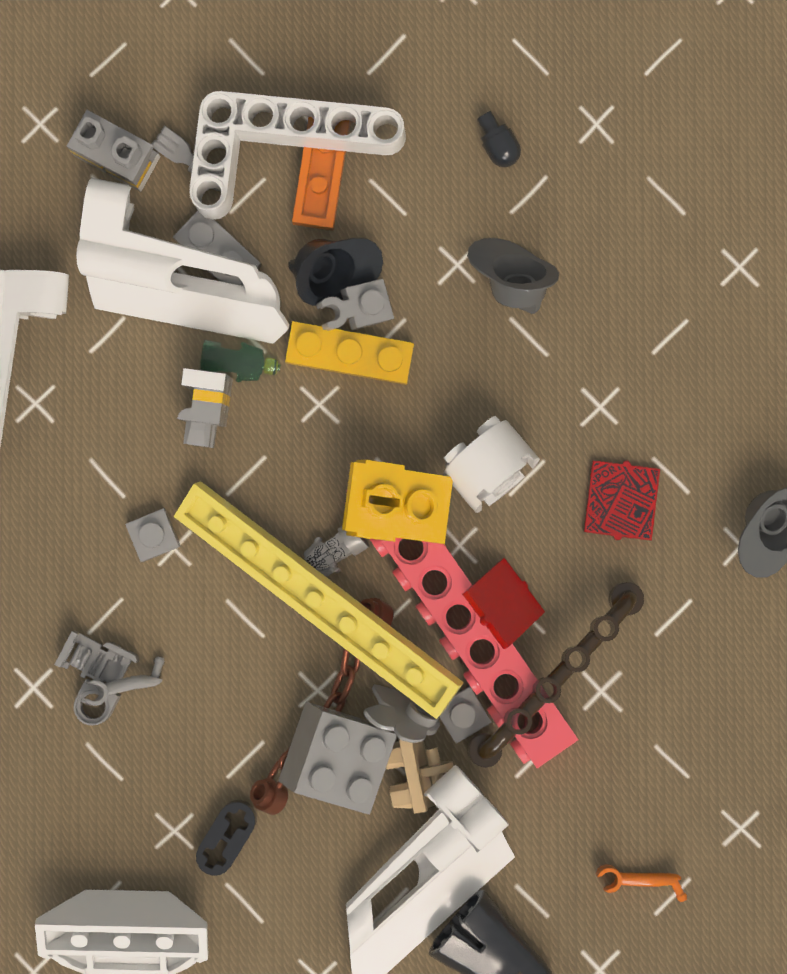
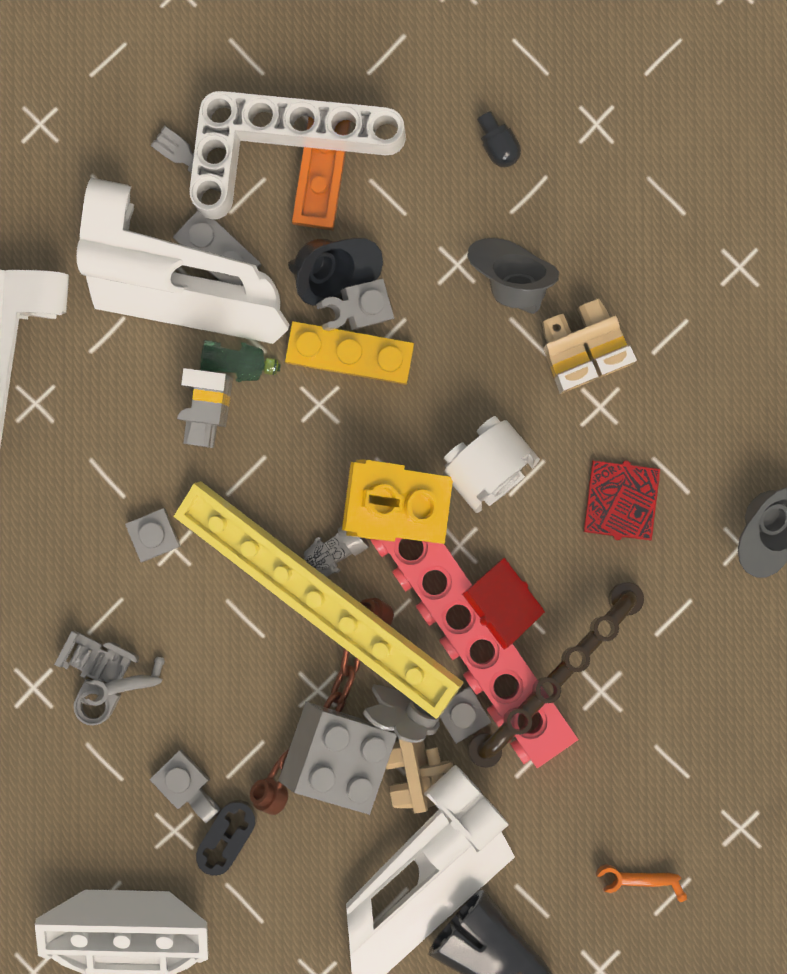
(113, 150): light grey hips -> none
(183, 782): none -> light grey plate
(600, 338): none -> tan hips

